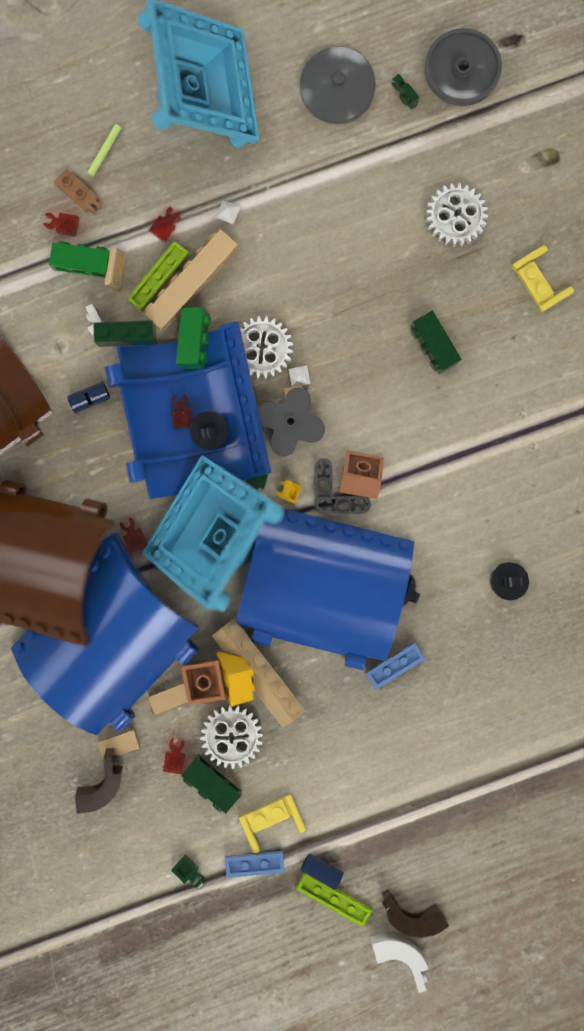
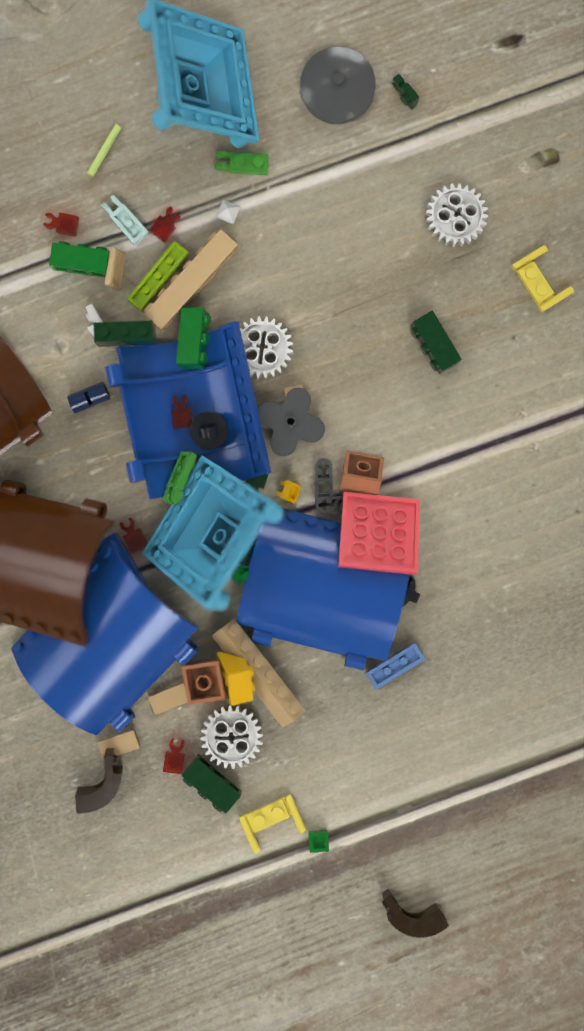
(77, 191): medium nougat hinge -> none
(126, 221): none -> light aqua hinge
(179, 477): none -> bright green hinge
(186, 870): dark green plate -> none
(241, 573): none -> green plate
(243, 163): none -> bright green hinge
(254, 864): medium blue plate -> none
(299, 376): white slope -> none
(318, 841): none -> green plate
(322, 871): dark blue pin -> none
(335, 900): lime tile -> none
(379, 533): none -> coral plate
(397, 947): white arch -> none
(463, 67): dark grey dish -> none
(509, 581): black tile -> none

